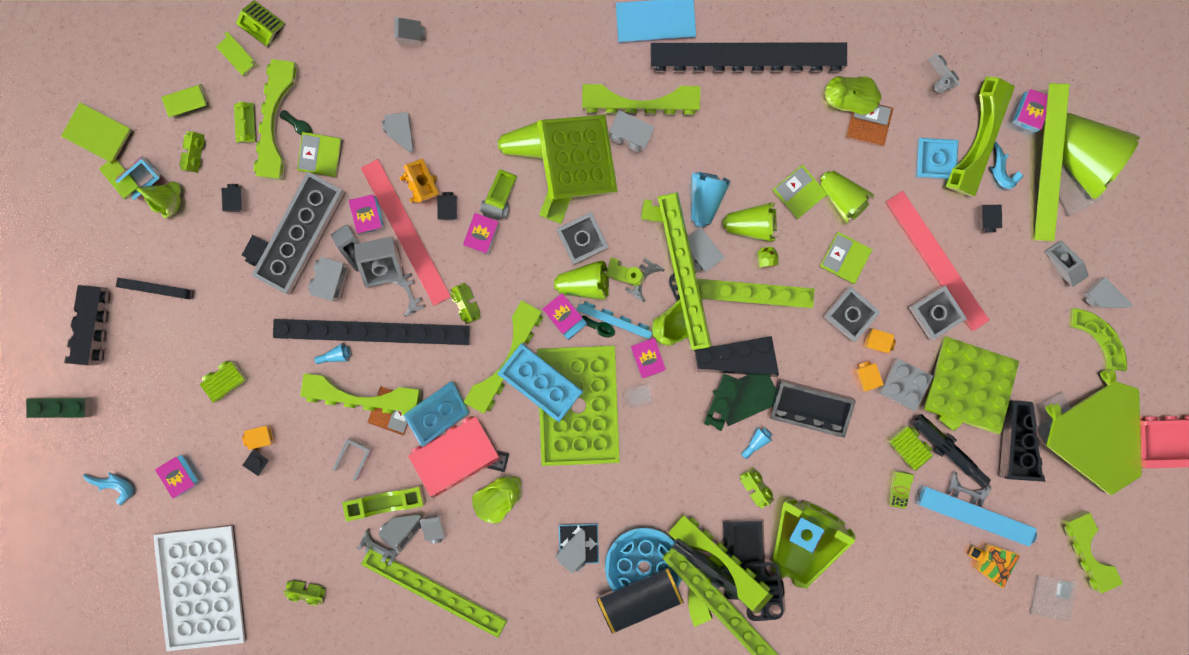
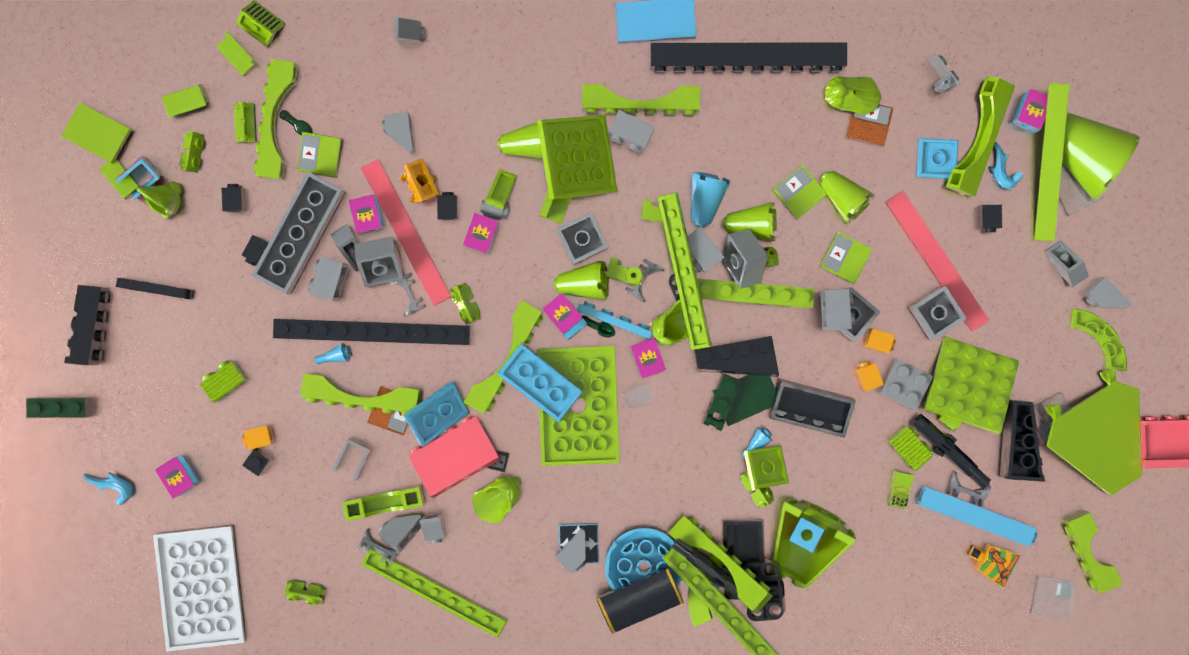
(745, 258): none -> light grey brick
(766, 467): none -> lime tile
(836, 309): none -> light grey brick

